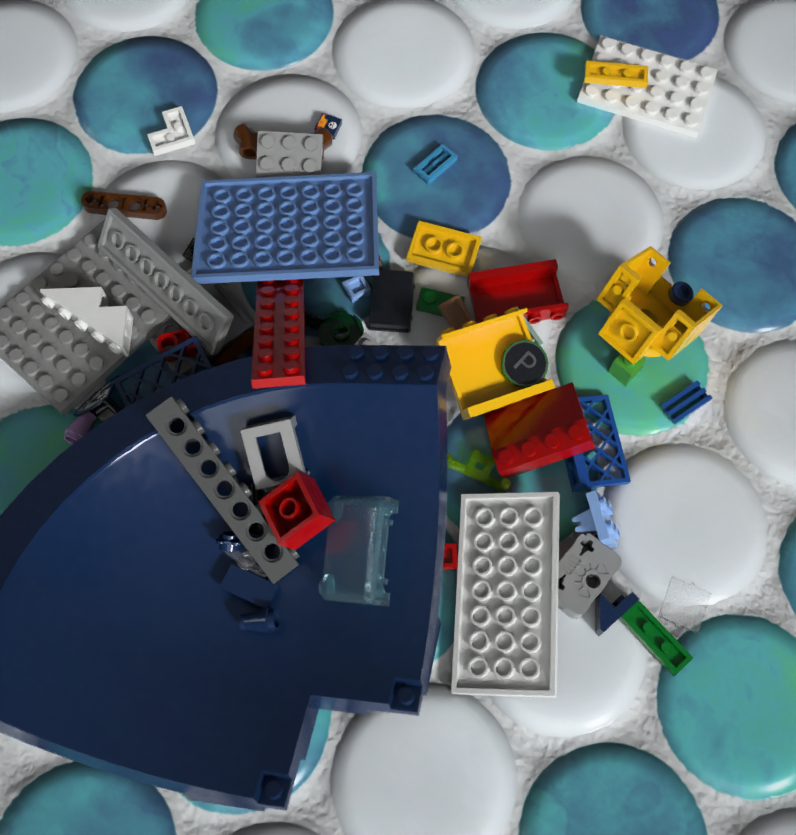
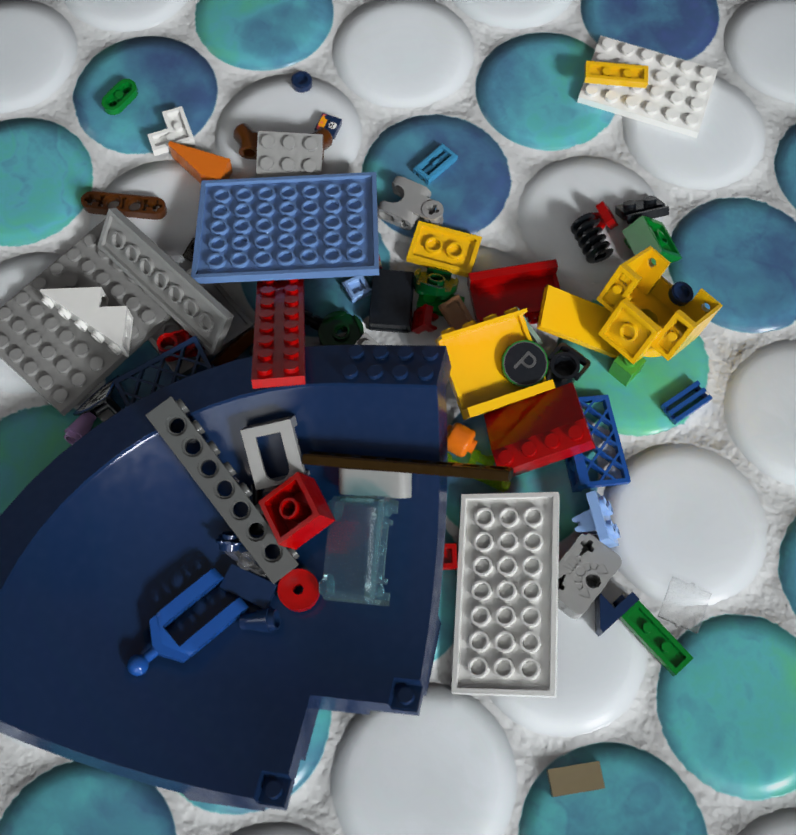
(116, 99): none -> green plate
(165, 645): none -> blue piece
(201, 163): none -> orange slope
(301, 81): none -> dark blue tile
(302, 601): none -> red piece
(374, 483): none -> light grey beam
(412, 207): none -> light grey piece
(413, 466): none -> dark brown tile
(422, 319): none -> red tile
(435, 283): none -> dark green plate
(460, 439): none -> orange head
(565, 365): none -> black piece
(574, 320): none -> yellow tile
(575, 779): none -> dark tan tile
(591, 239): none -> black piece
(606, 216): none -> red tile
(648, 207): none -> black plate
(653, 233): none -> green slope

